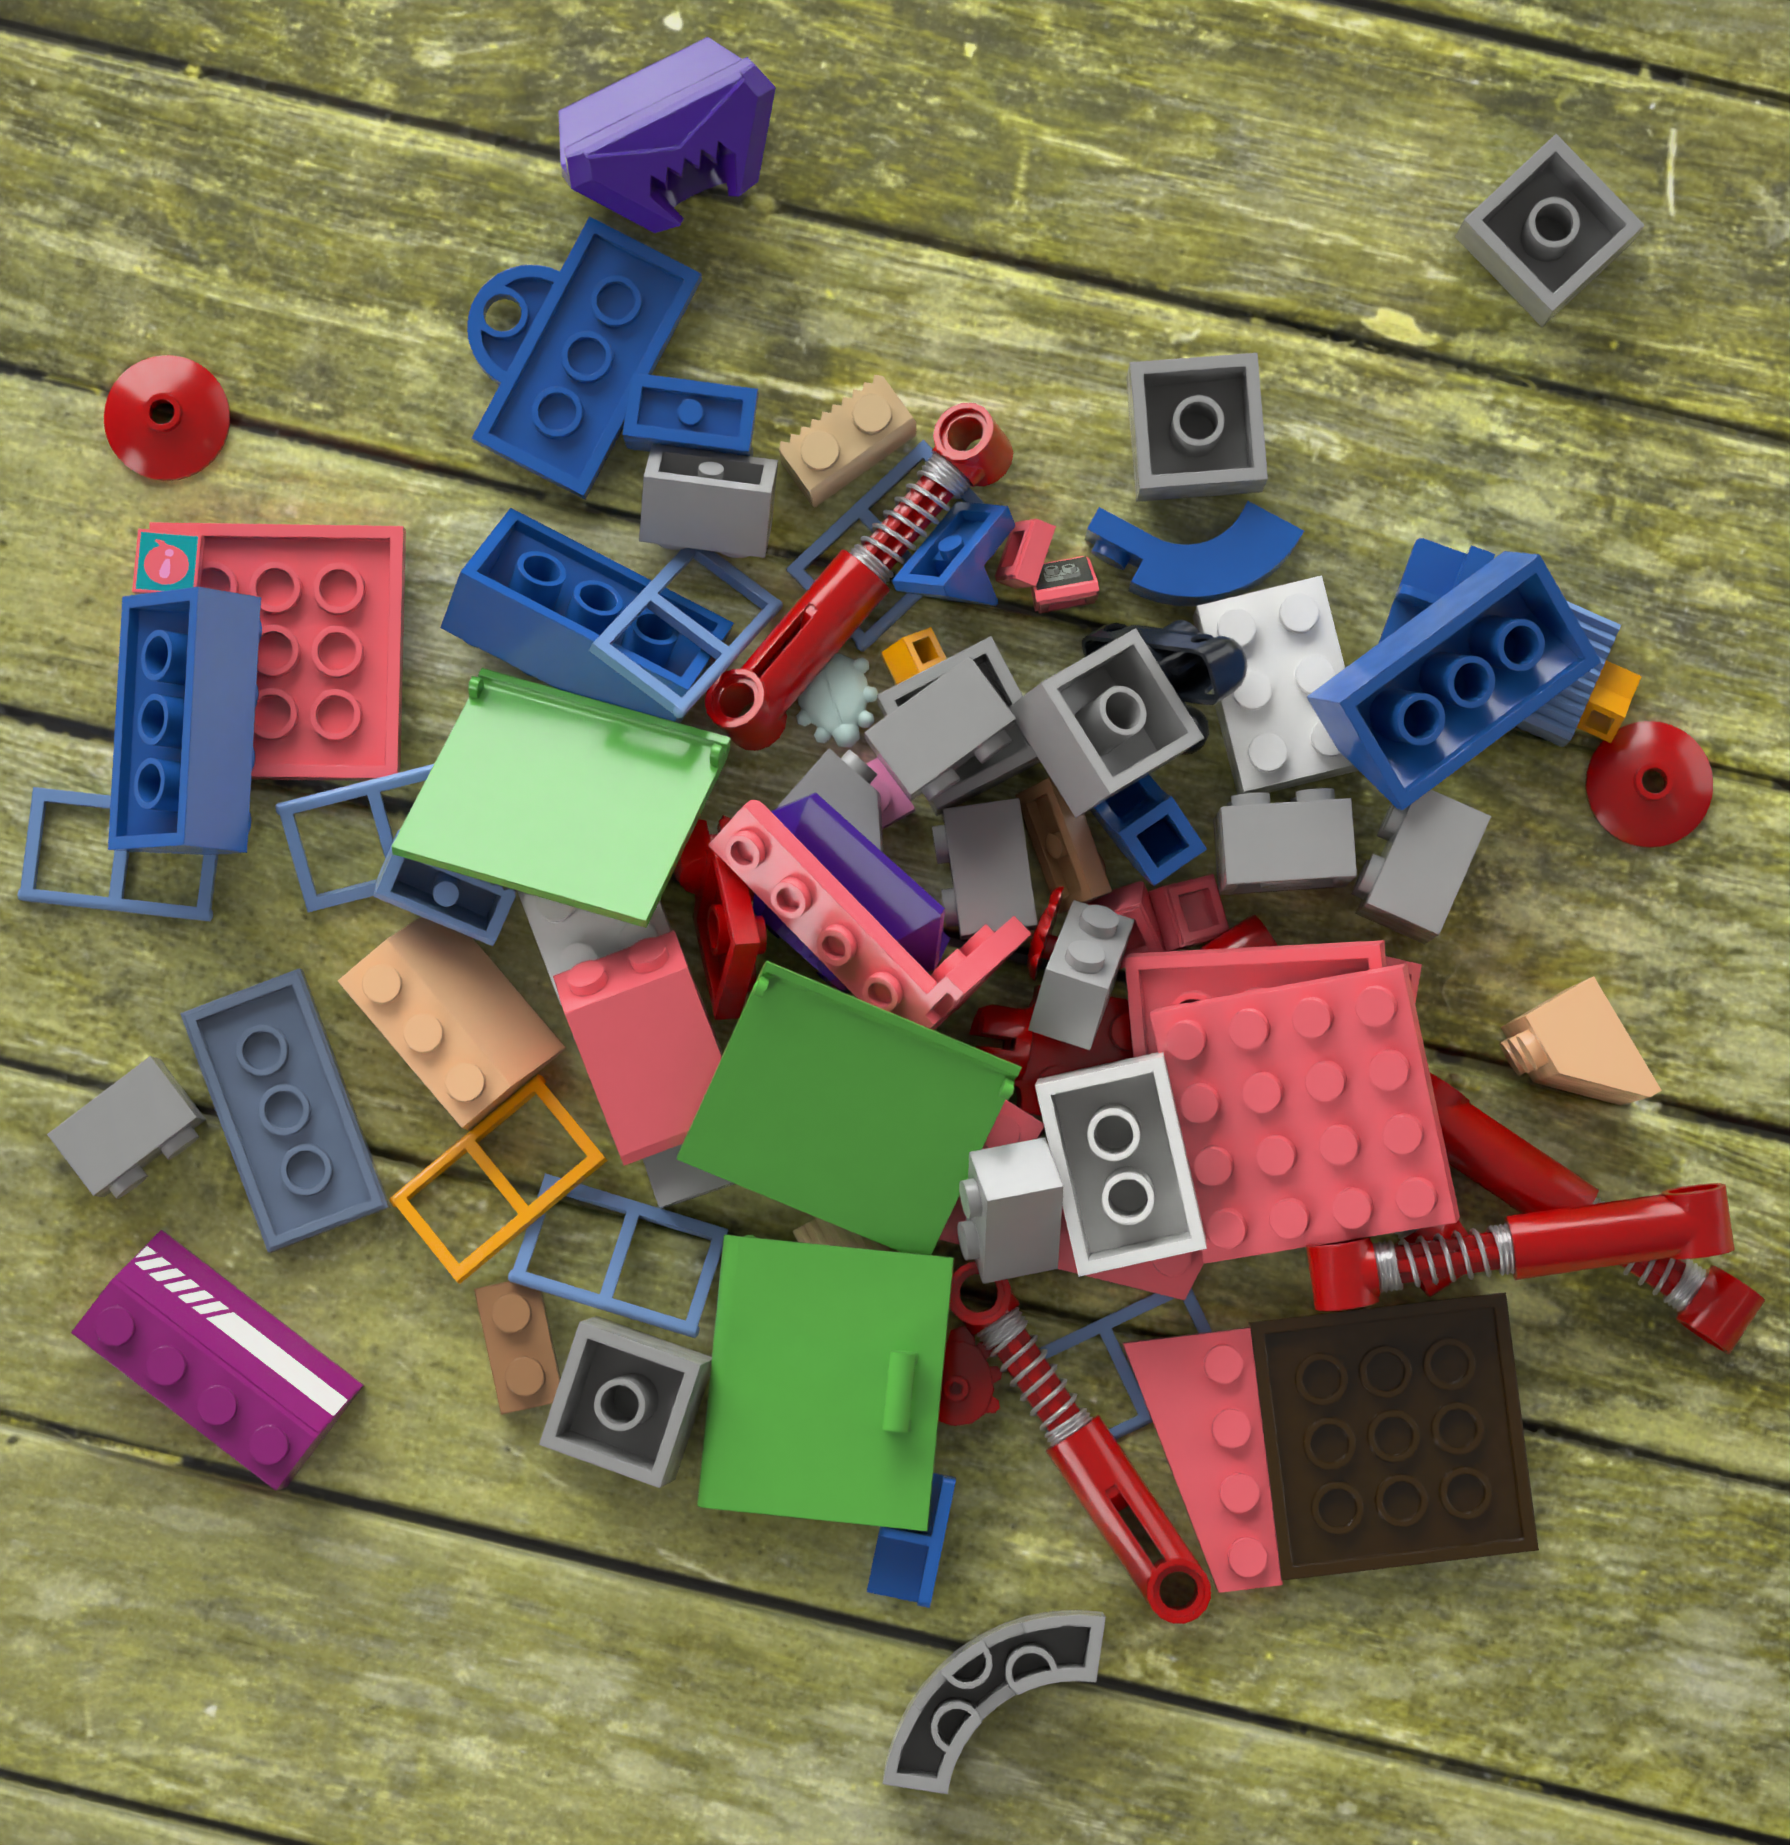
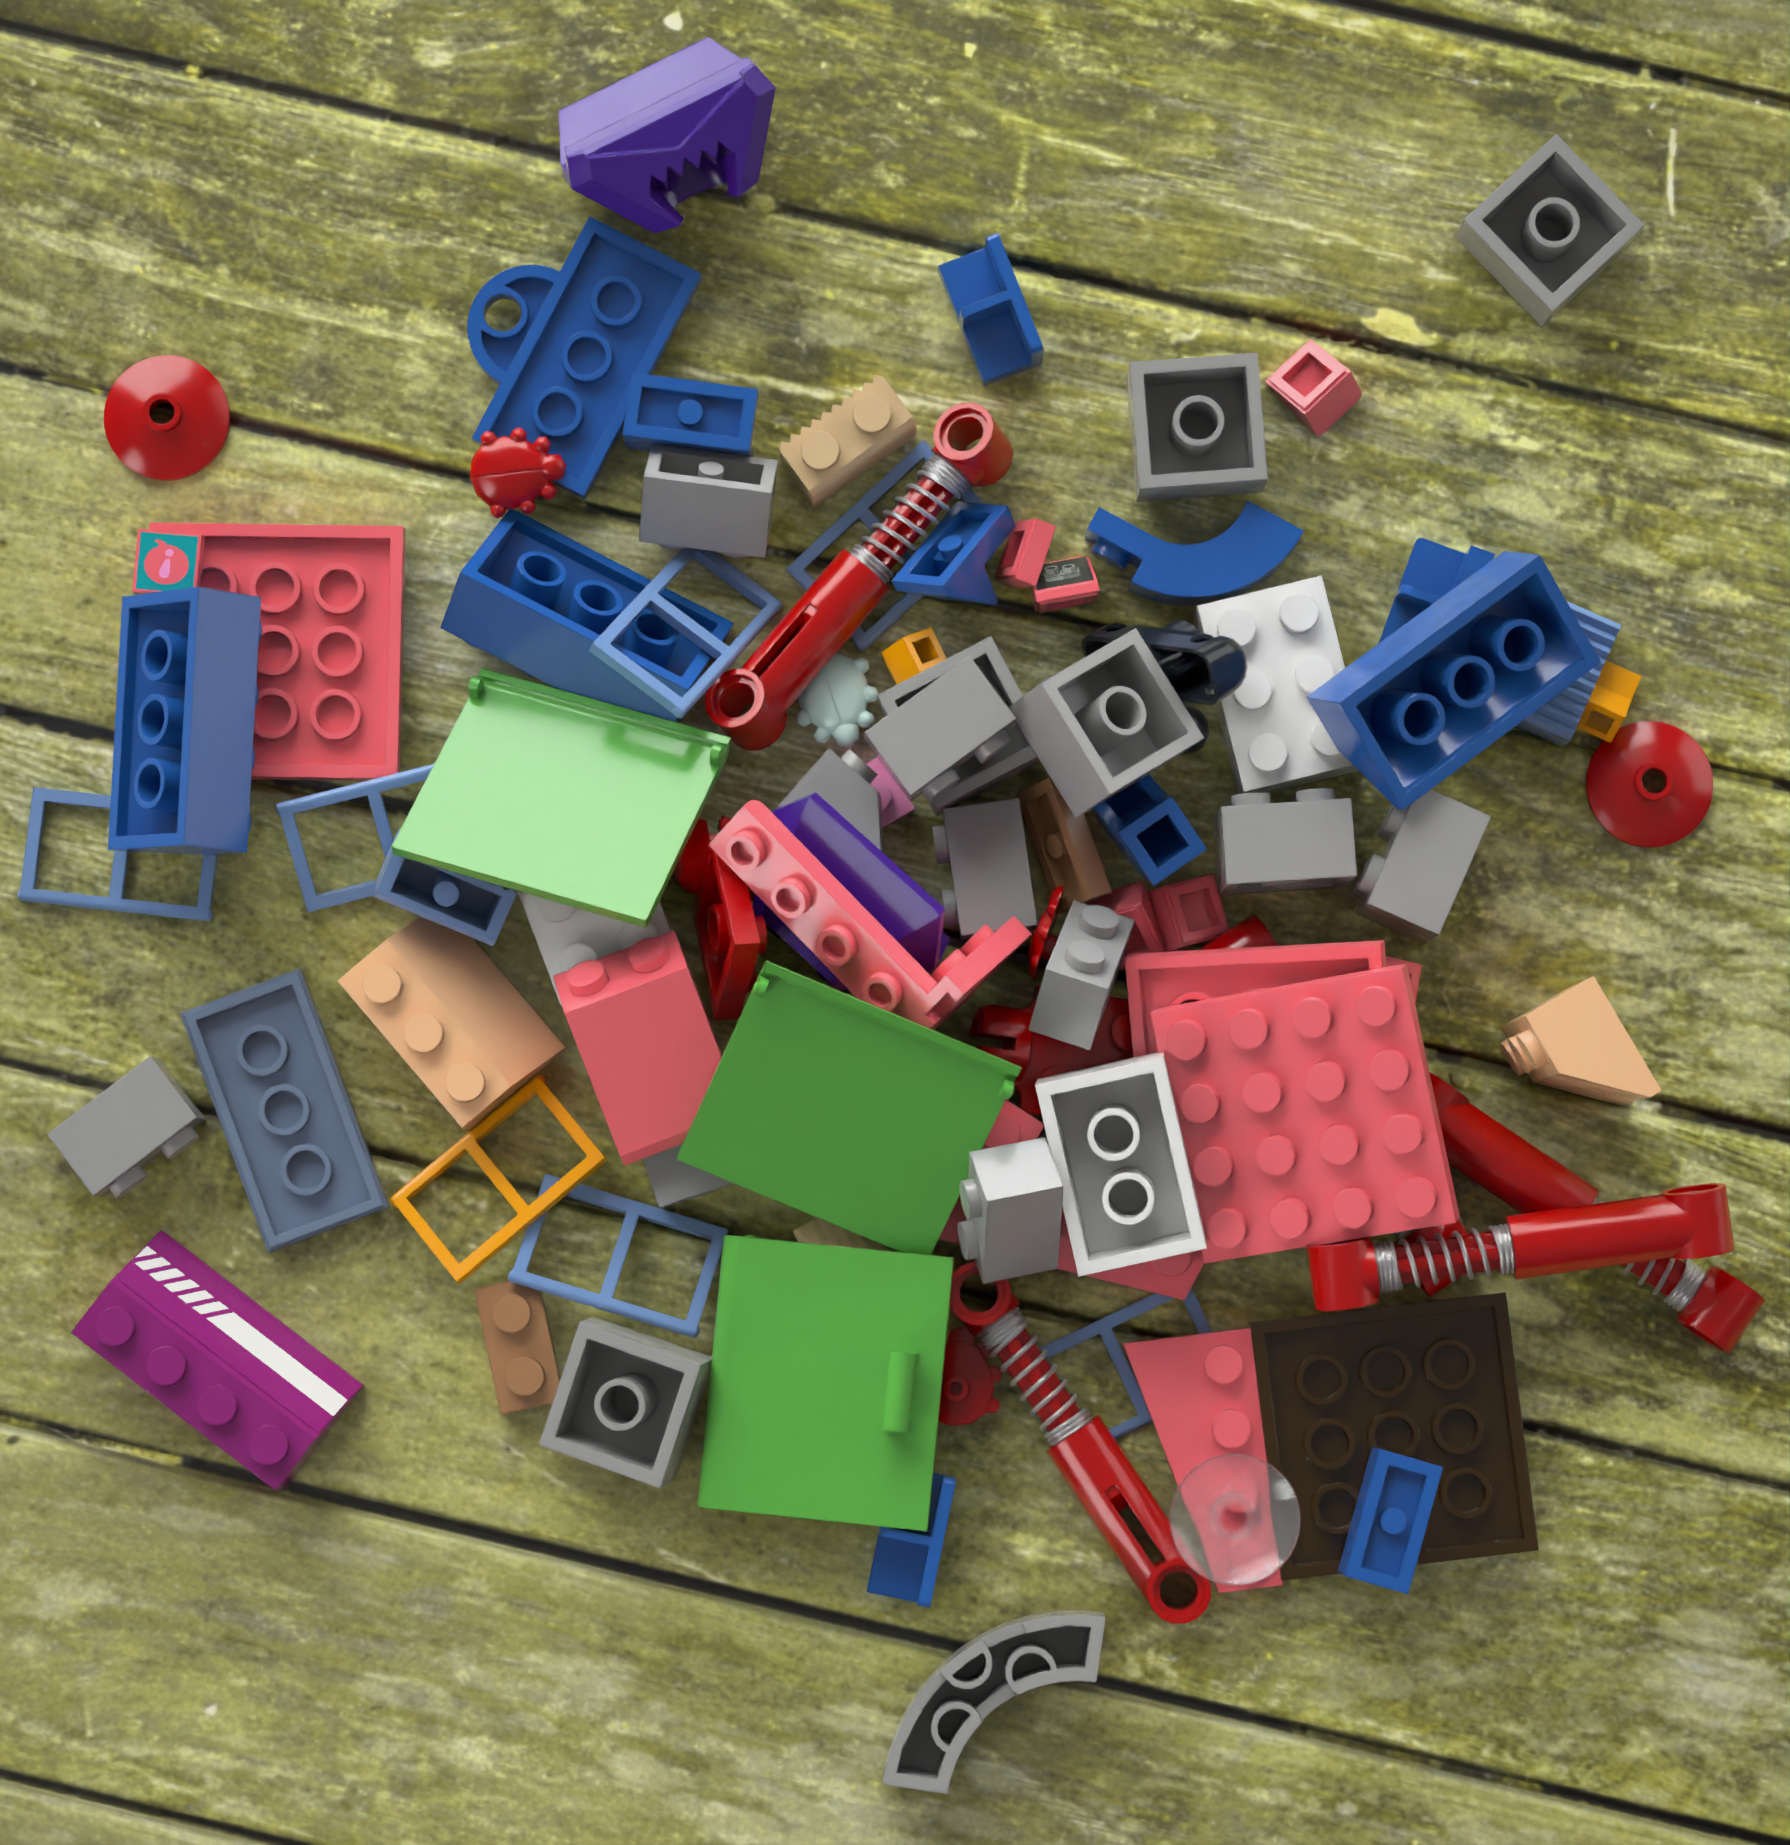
(514, 472): none -> red piece
(992, 312): none -> blue panel
(1259, 1543): none -> clear dish
(1315, 387): none -> coral slope
(1390, 1520): none -> blue panel

